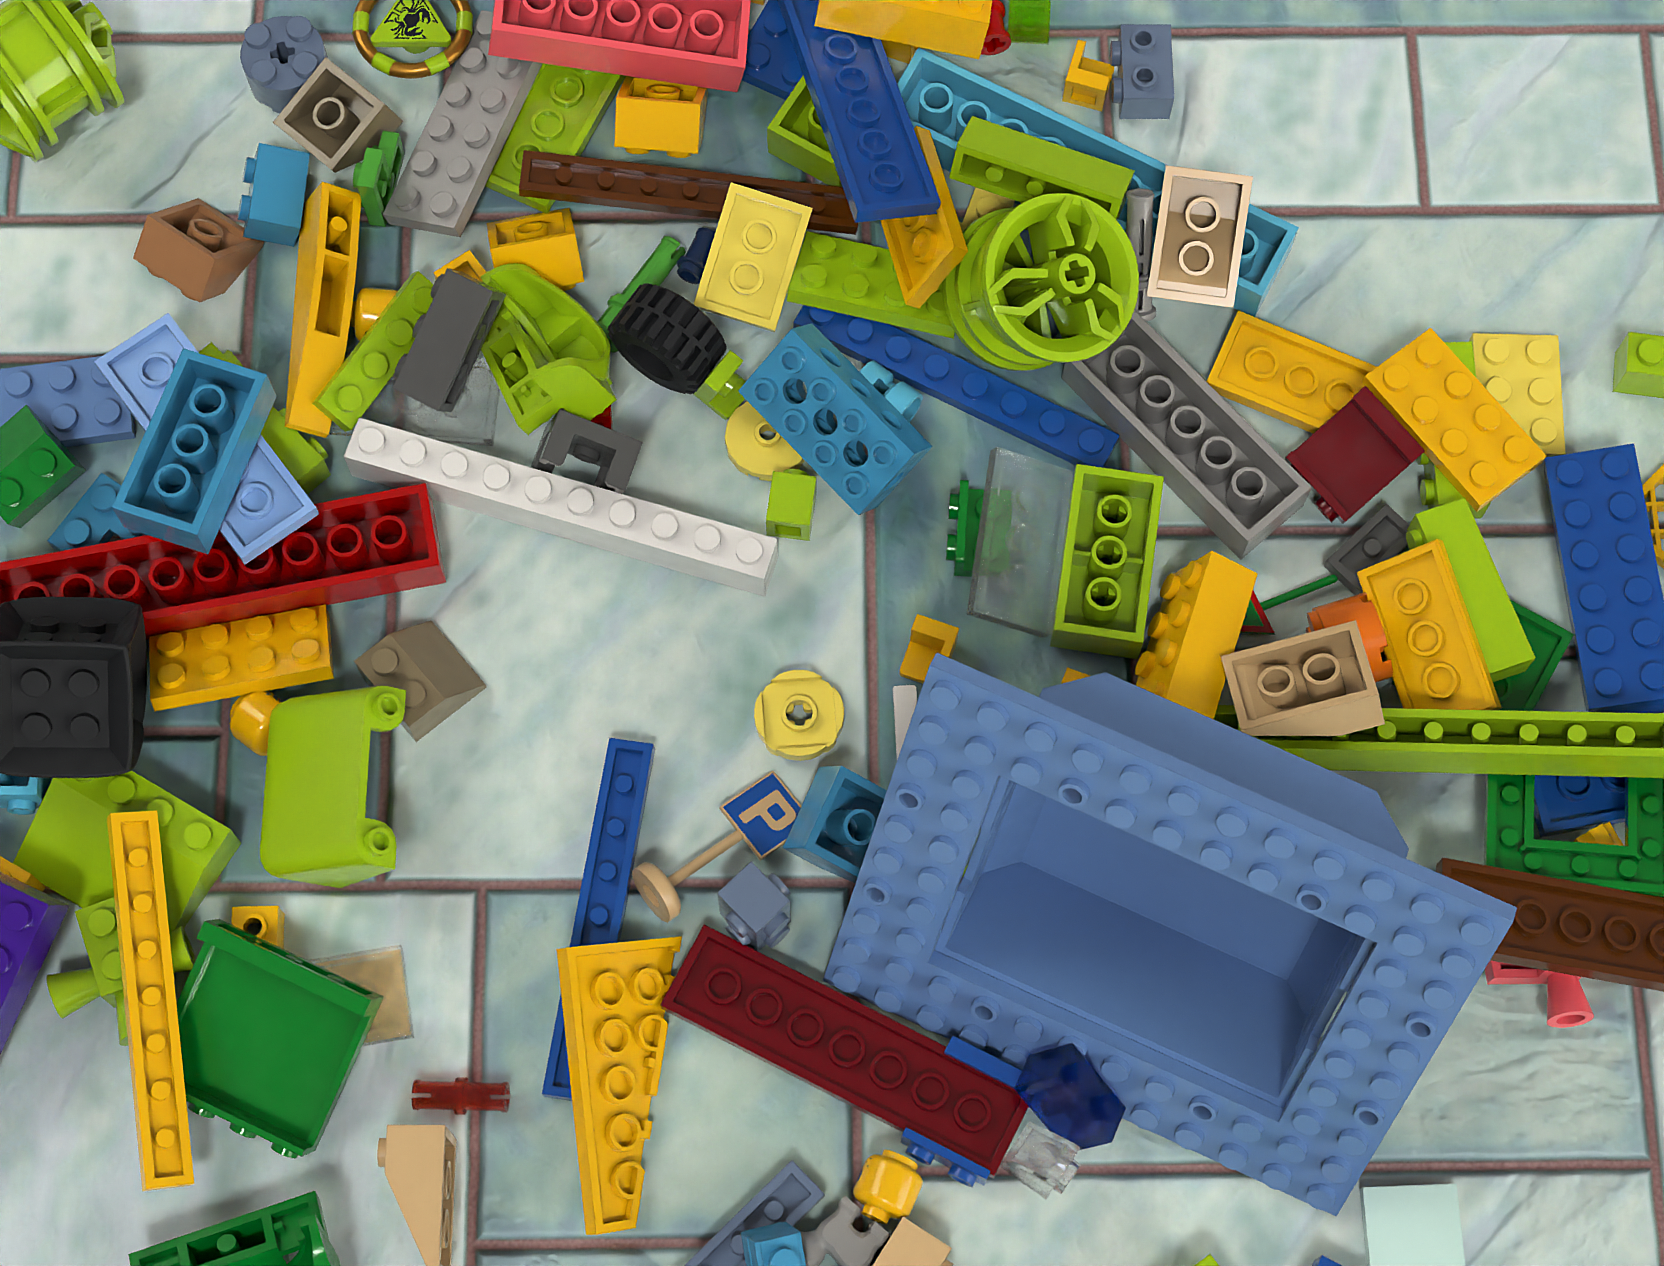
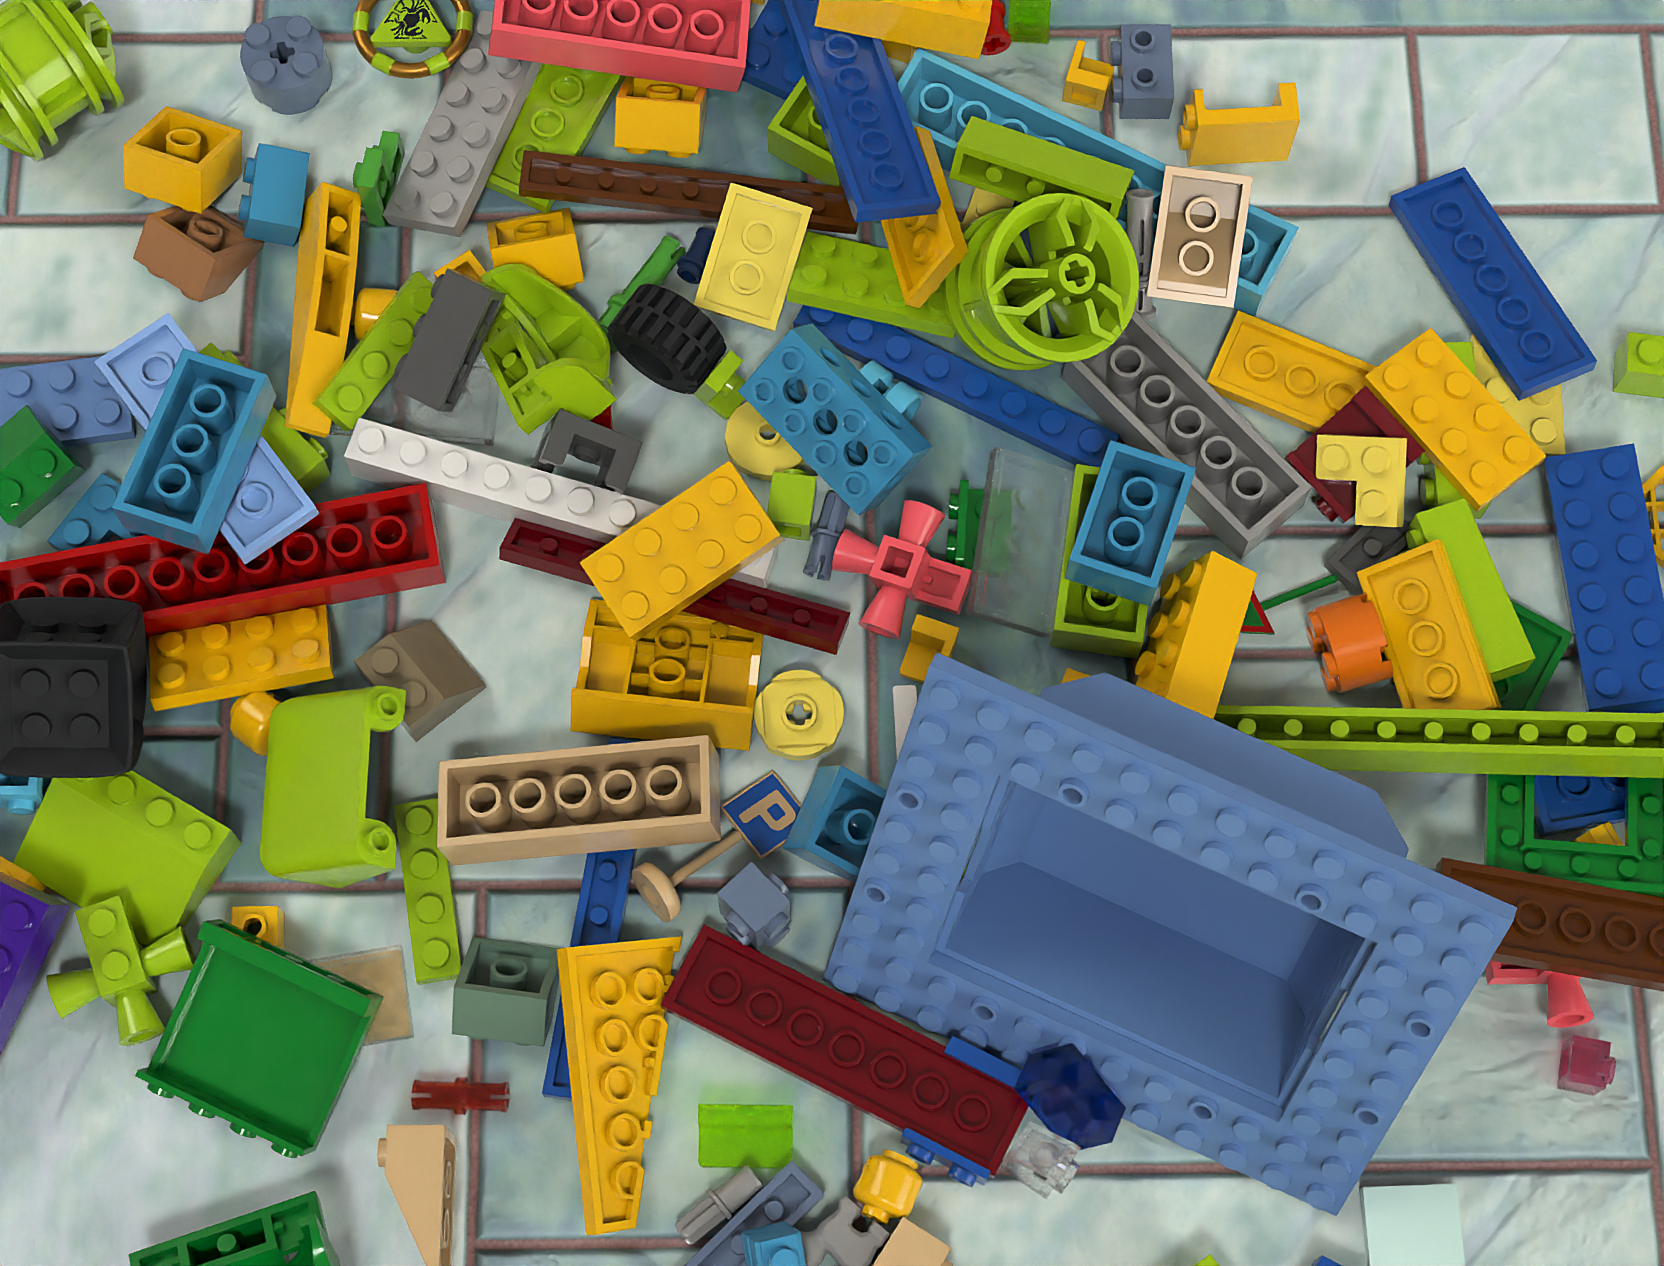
(150, 1001): yellow plate -> none
(182, 159): none -> yellow brick
(336, 117): dark tan slope -> none
(428, 894): none -> lime plate
(506, 992): none -> sand green slope
(579, 800): none -> tan brick
(669, 684): none -> yellow piece
(682, 551): none -> yellow brick
(718, 1205): none -> light grey axle
(728, 603): none -> dark red plate
(745, 1136): none -> clear neon green panel
(826, 536): none -> sand blue axle
(903, 570): none -> coral brick
(1130, 523): none -> dark azure brick
(1240, 133): none -> yellow panel
(1305, 685): tan slope -> none
(1377, 467): none -> light yellow plate
(1492, 283): none -> blue plate
(1585, 1065): none -> clear pink plate

